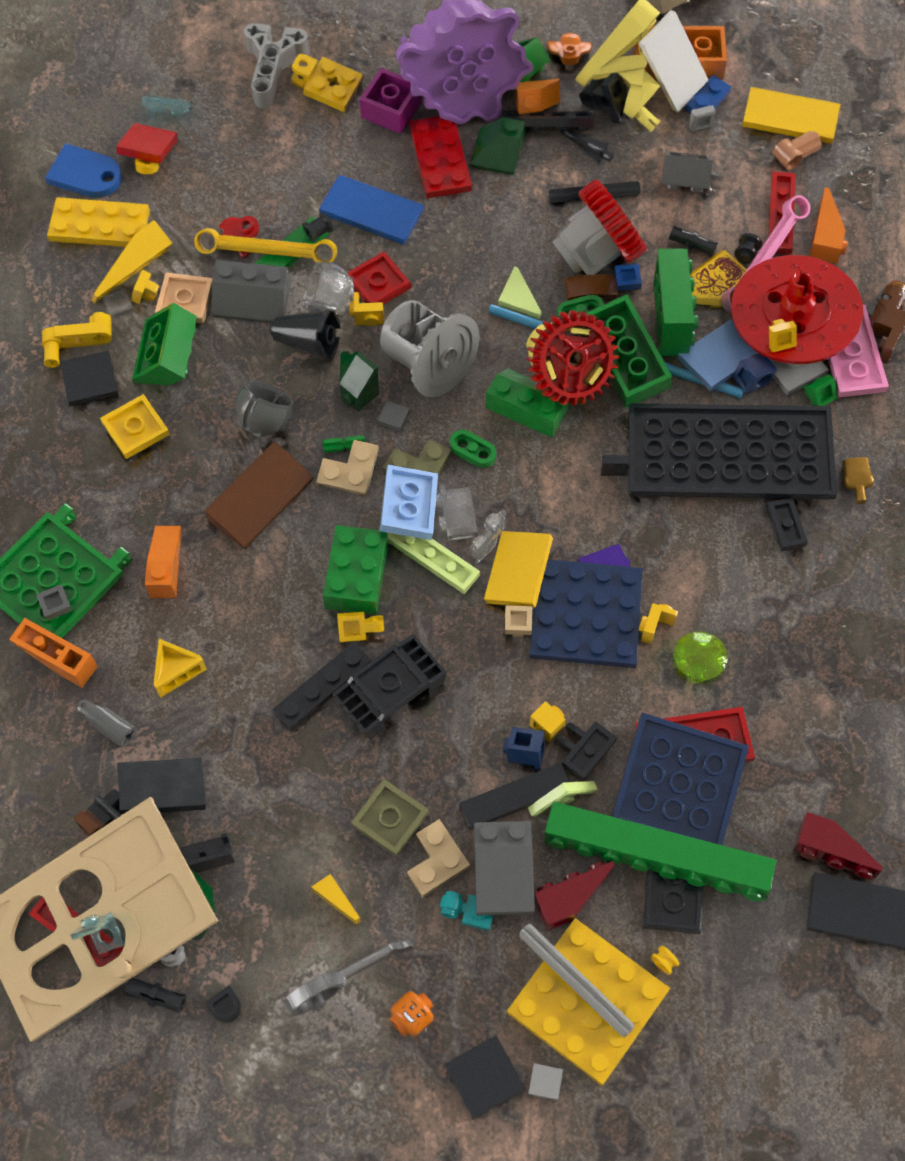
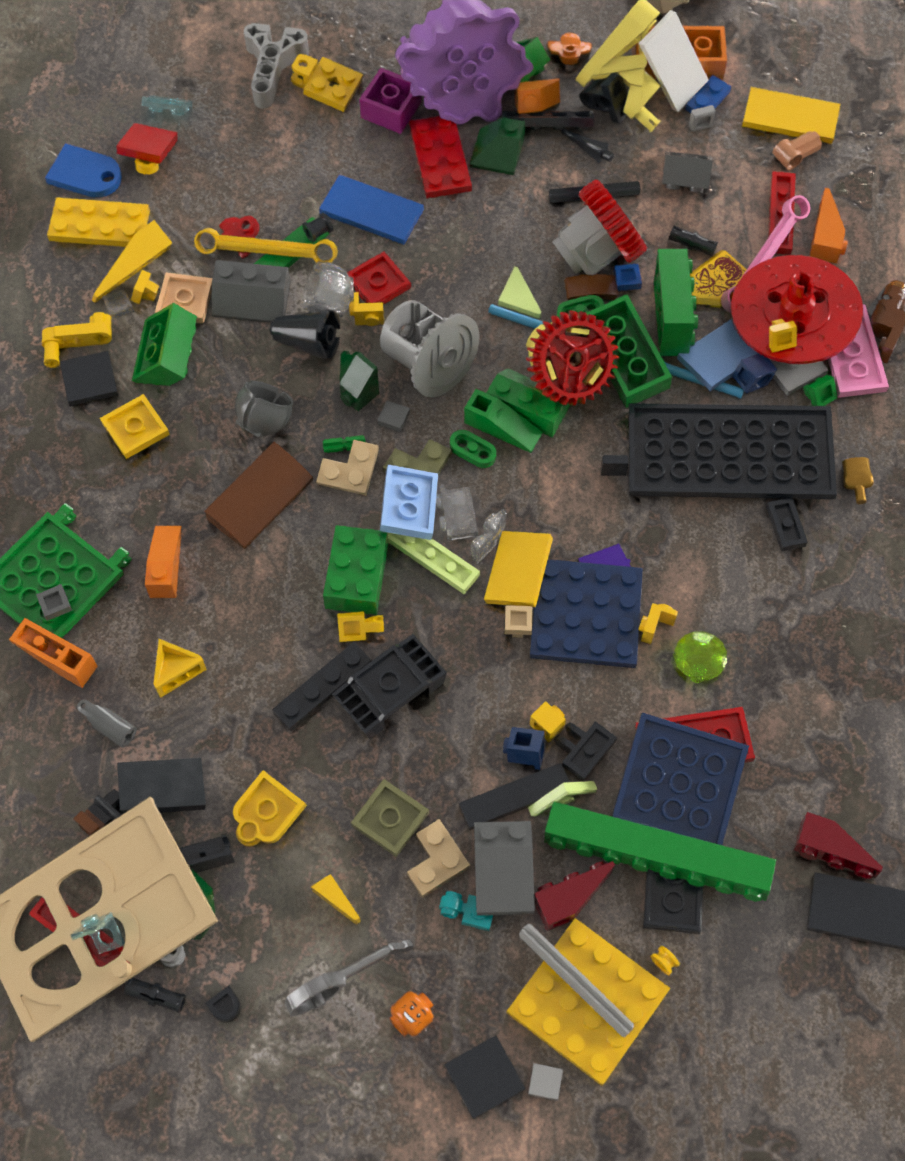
(265, 811): none -> yellow plate
(500, 421): none -> green slope
(748, 248): black wheel -> none

